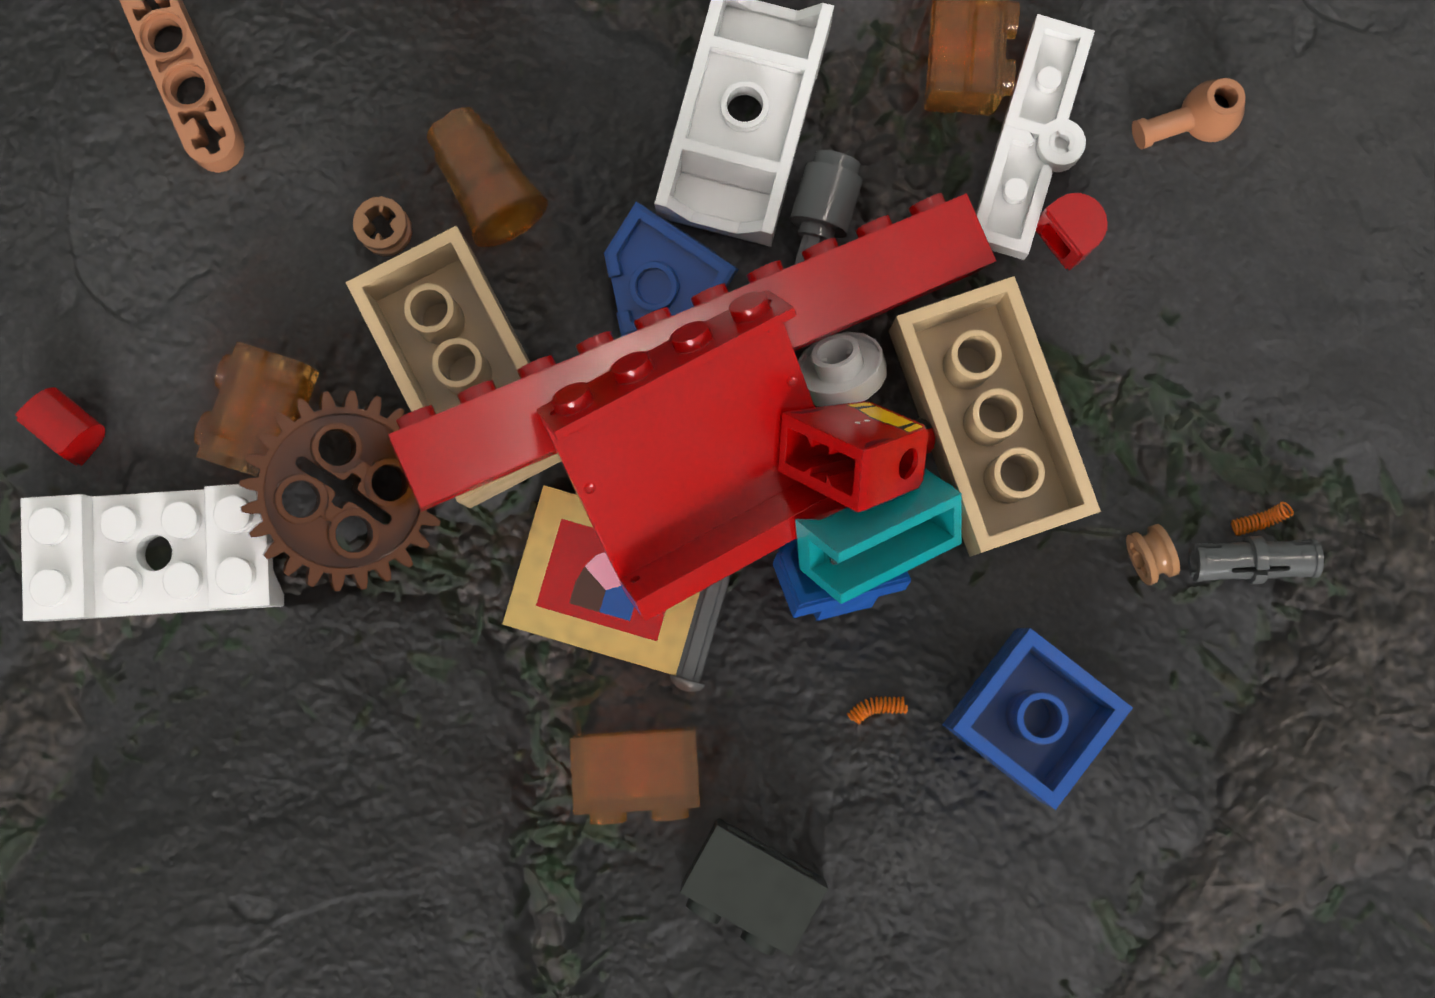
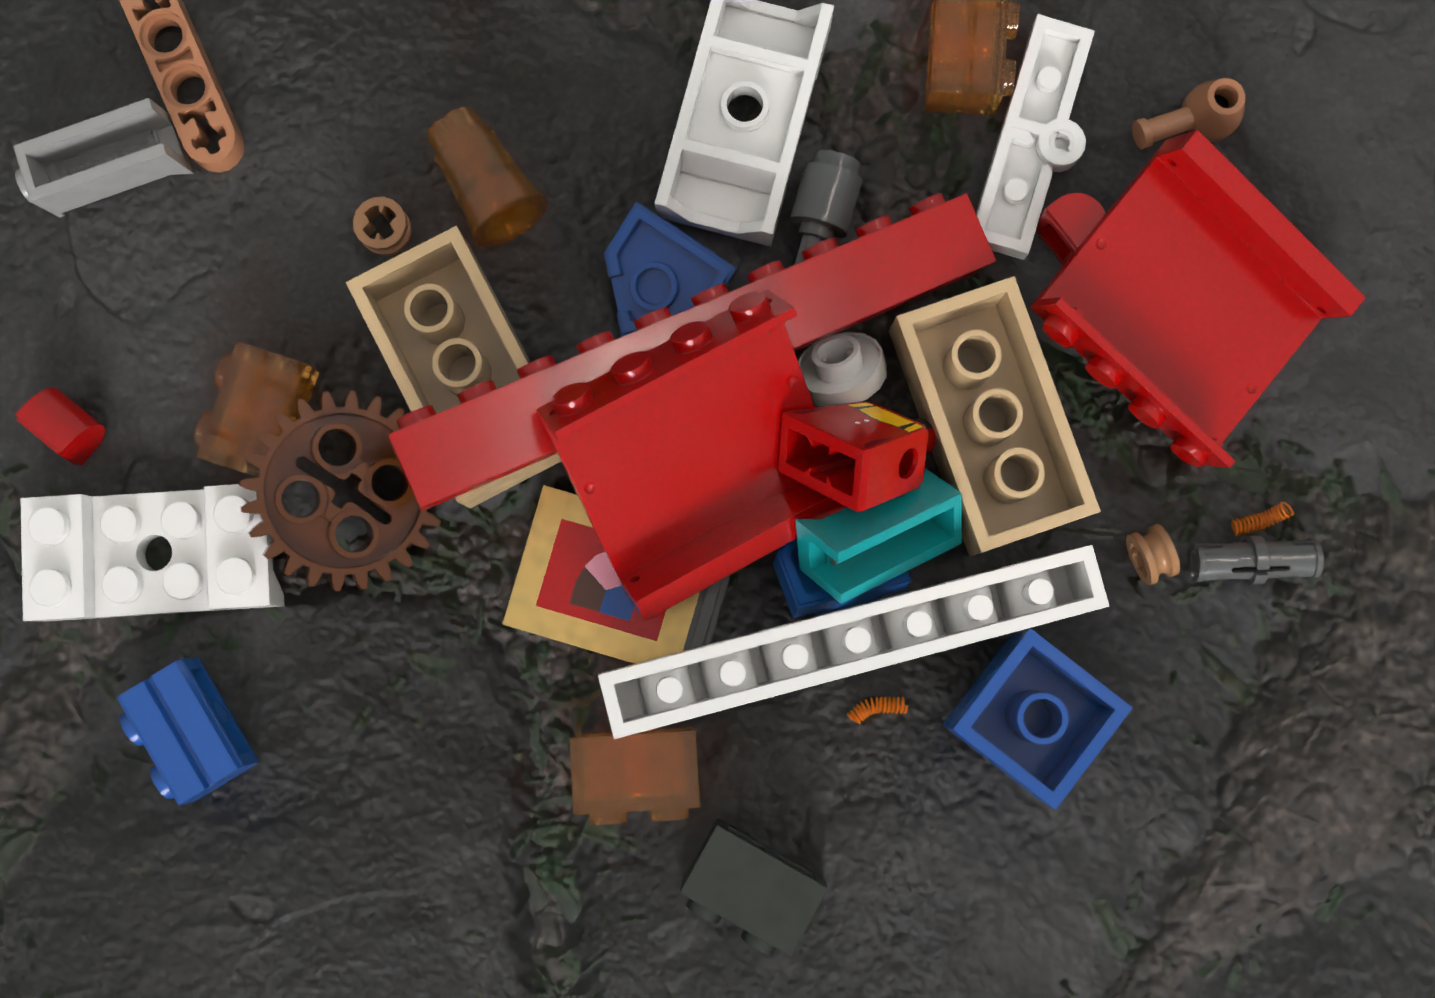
(100, 157): none -> light grey window
(185, 731): none -> blue brick
(851, 641): none -> white brick
(1192, 297): none -> red panel

